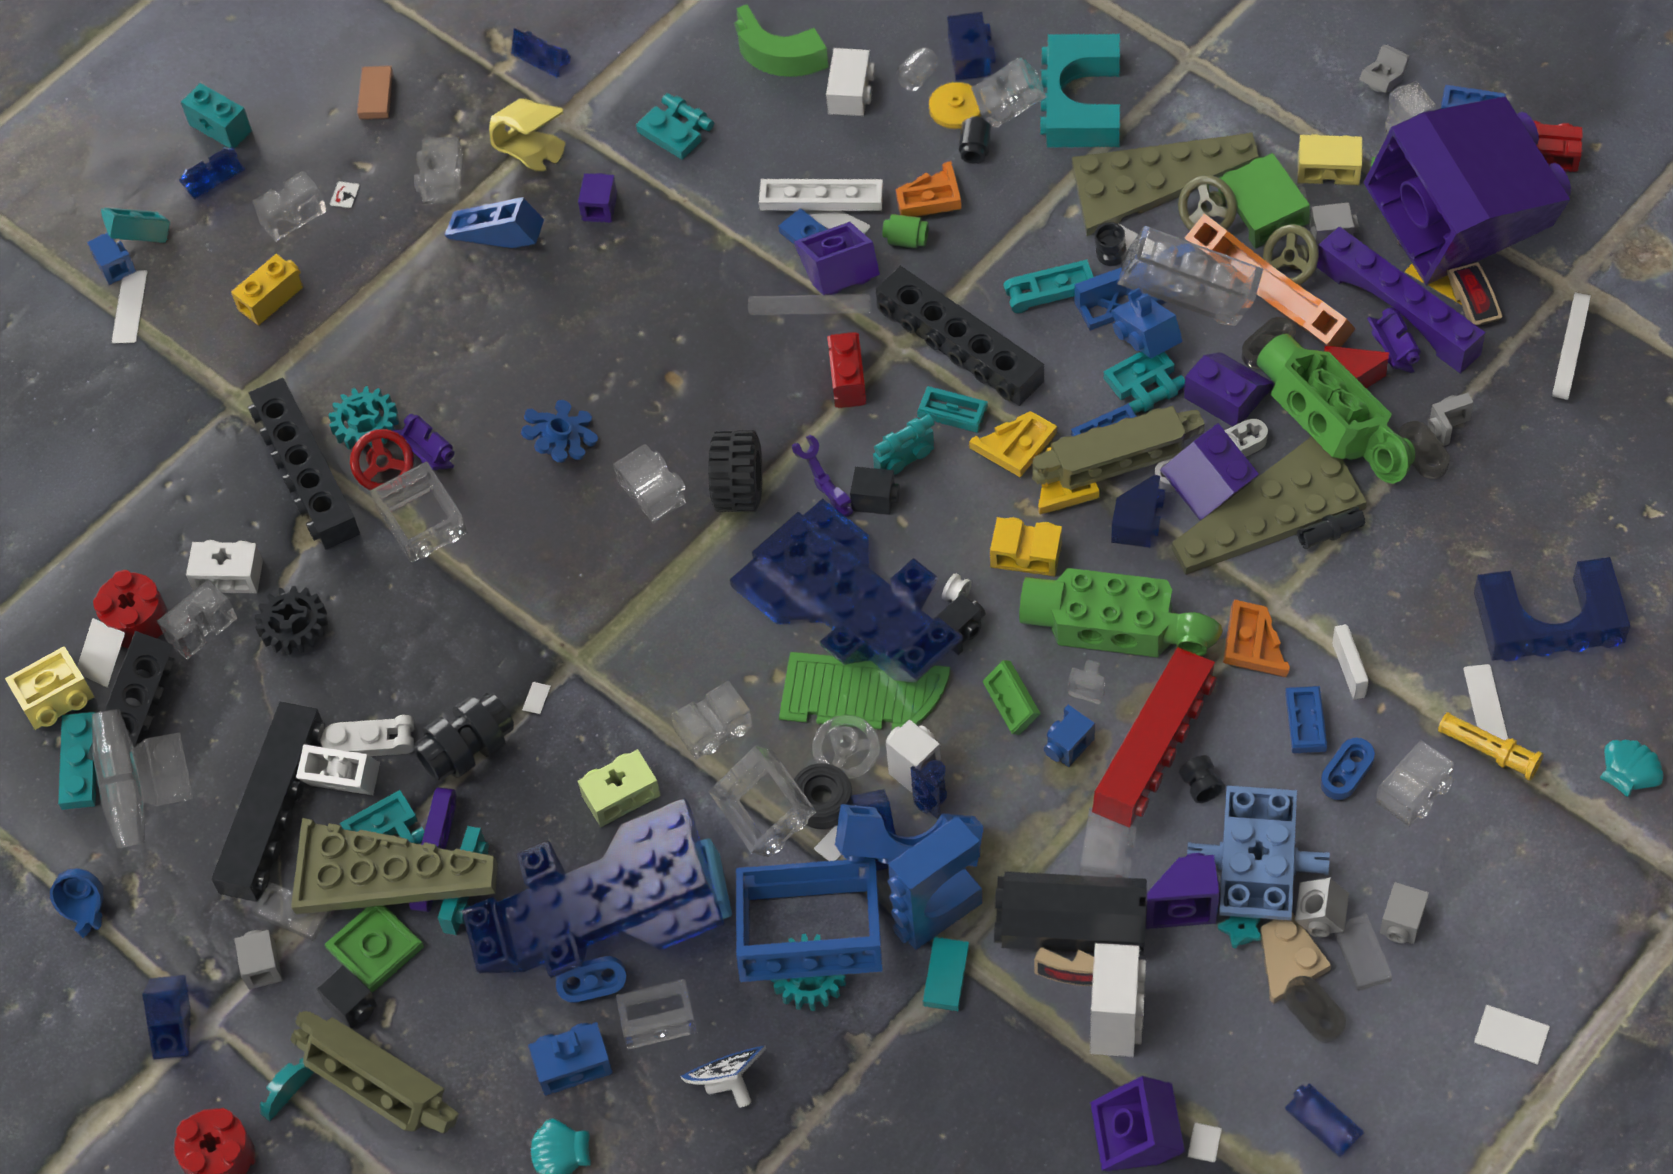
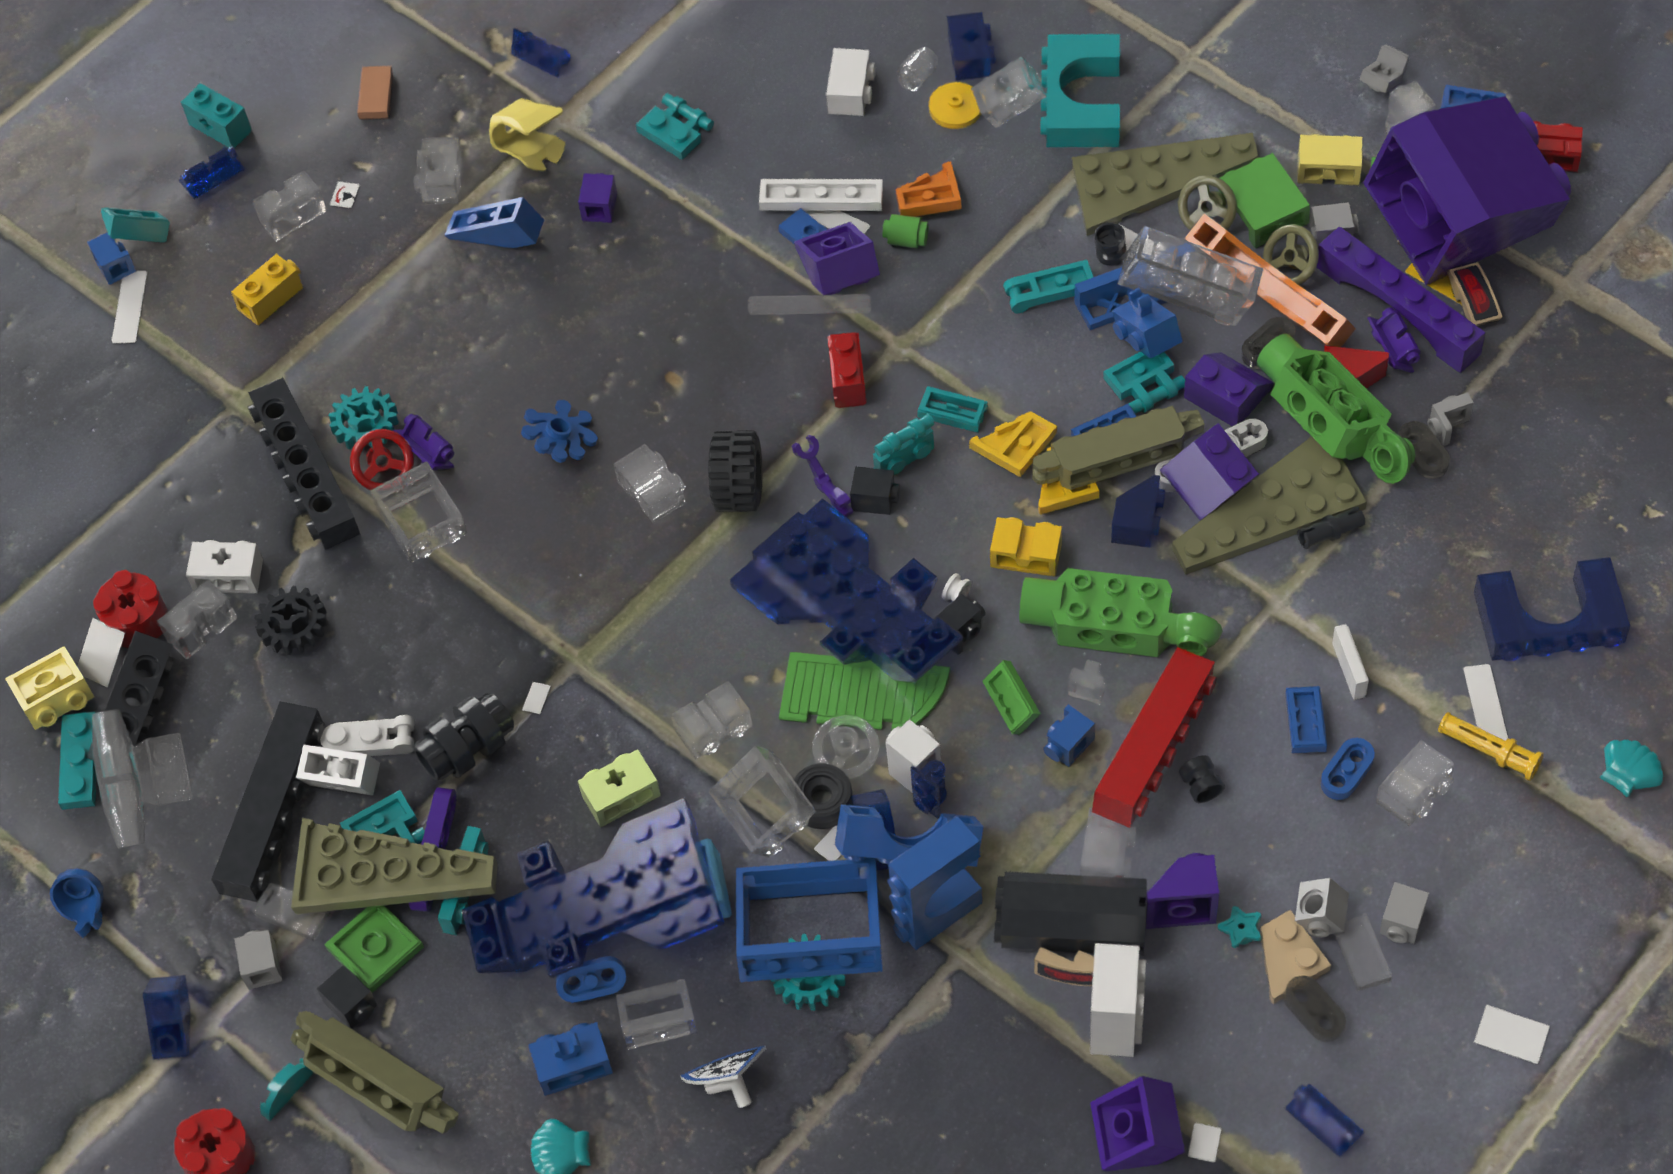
(779, 55): bright green arch -> none
(946, 974): teal tile -> none
(959, 335): black brick -> none
(974, 139): black brick -> none
(1253, 641): orange wing -> none
(1260, 853): medium blue slope -> none
(1571, 346): white beam -> none

